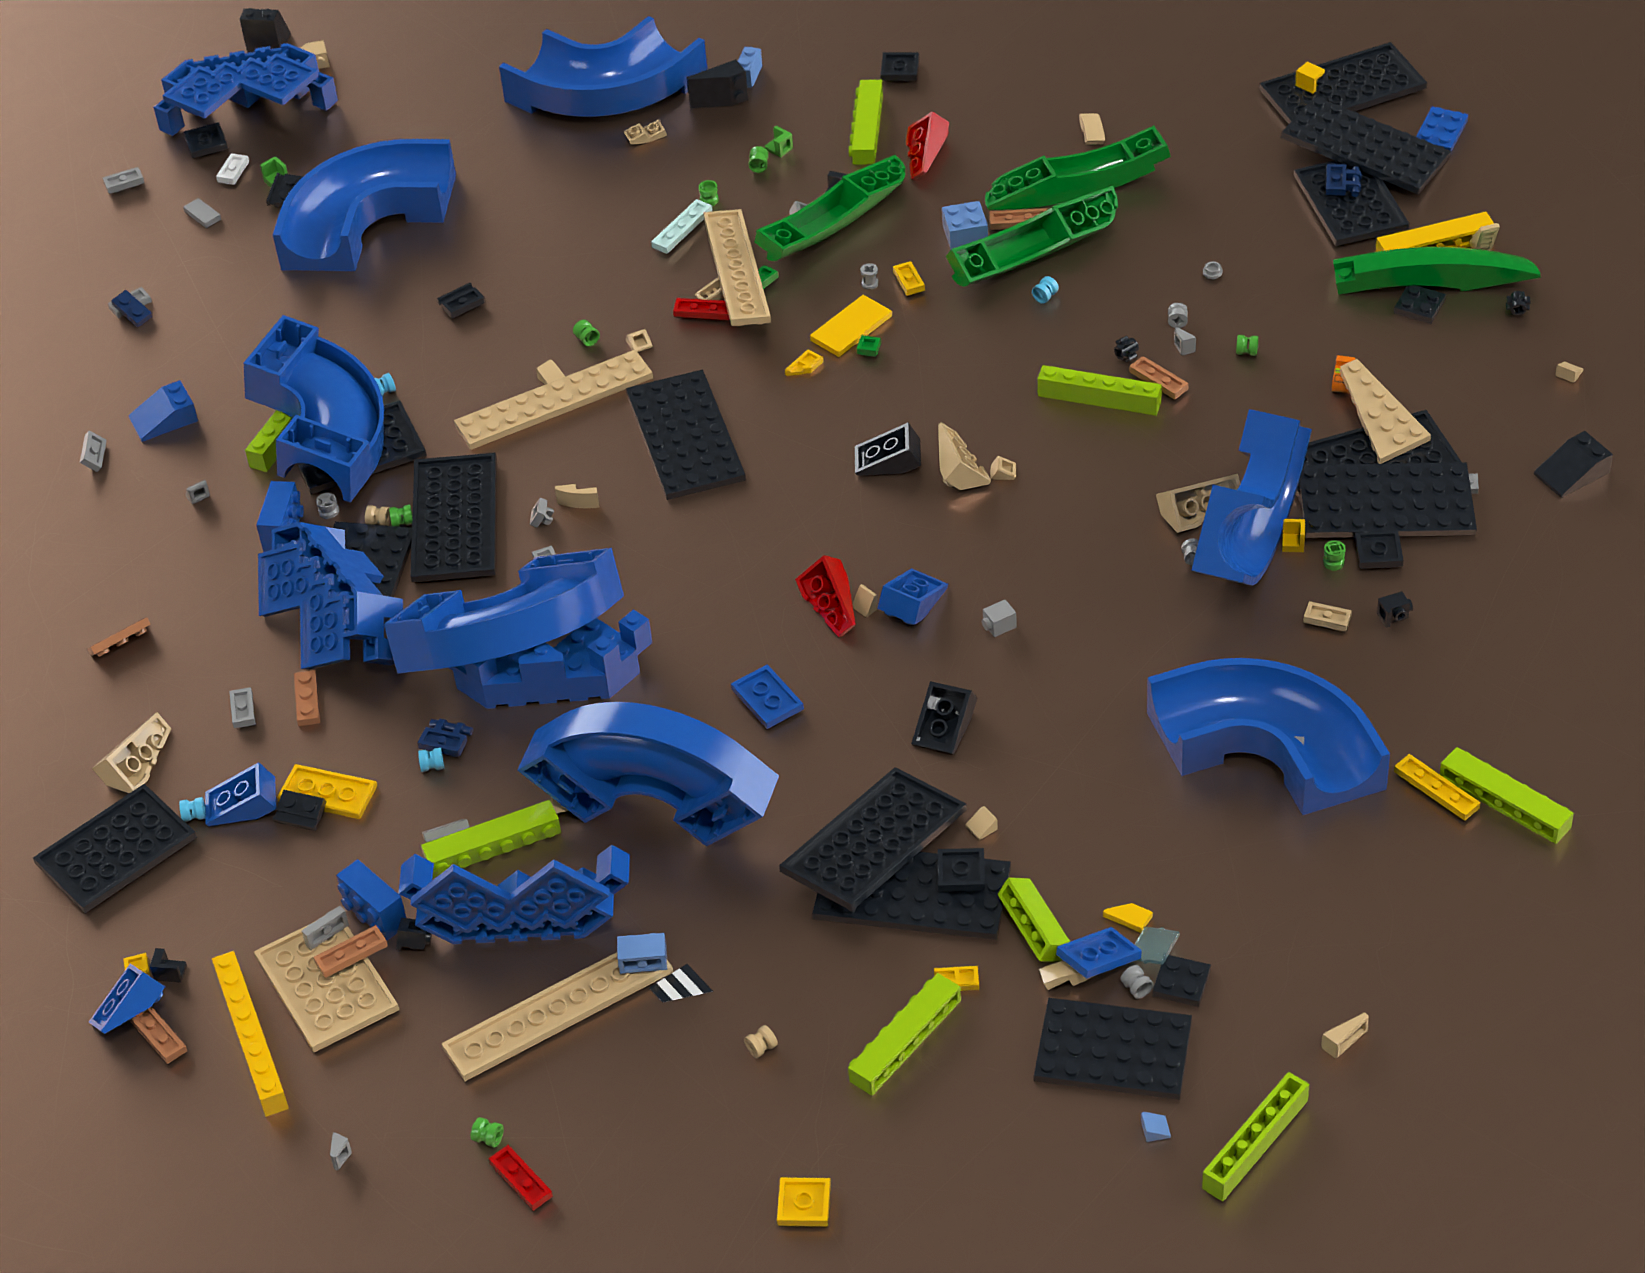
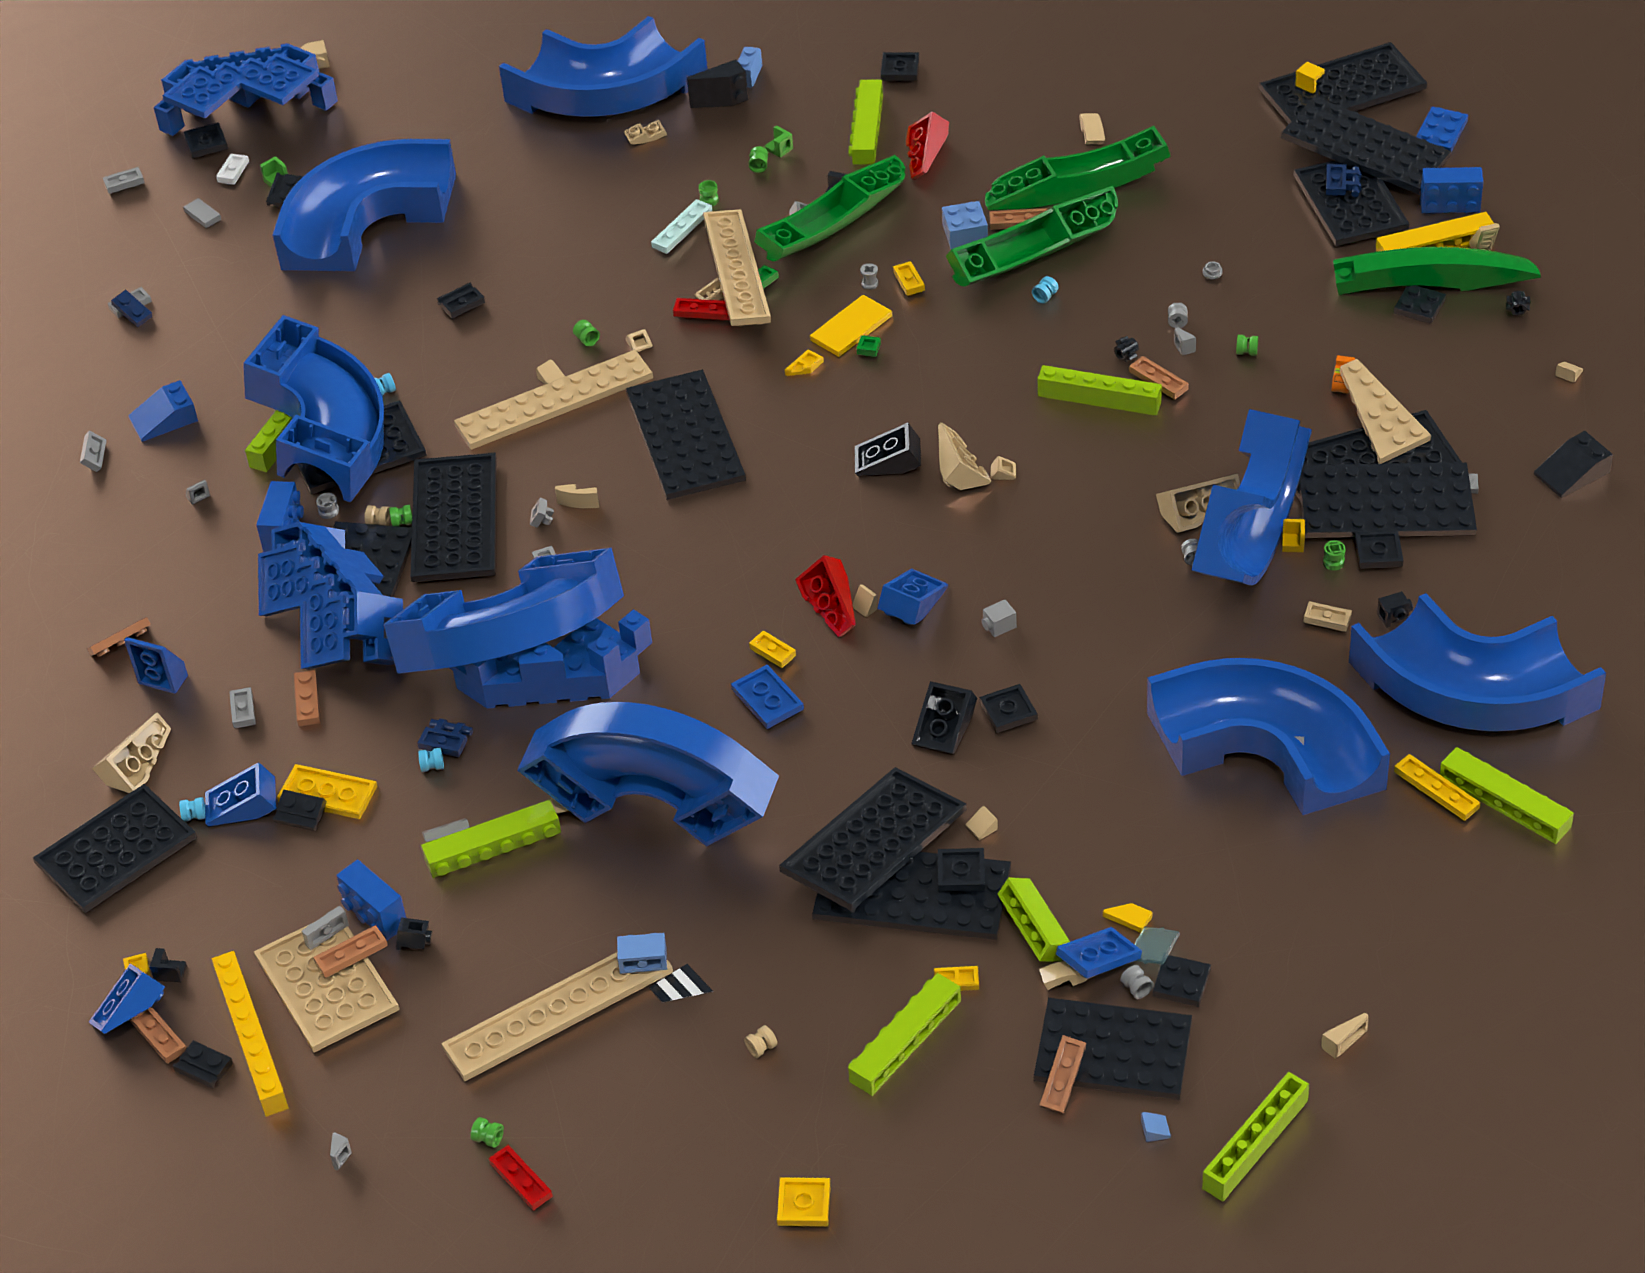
(156, 665): none -> blue slope
(203, 1064): none -> black plate
(263, 29): black slope -> none
(522, 906): blue brick -> none
(772, 649): none -> yellow plate
(1008, 708): none -> black plate
(1063, 1074): none -> nougat plate
(1451, 190): none -> blue brick
(1475, 678): none -> blue piece

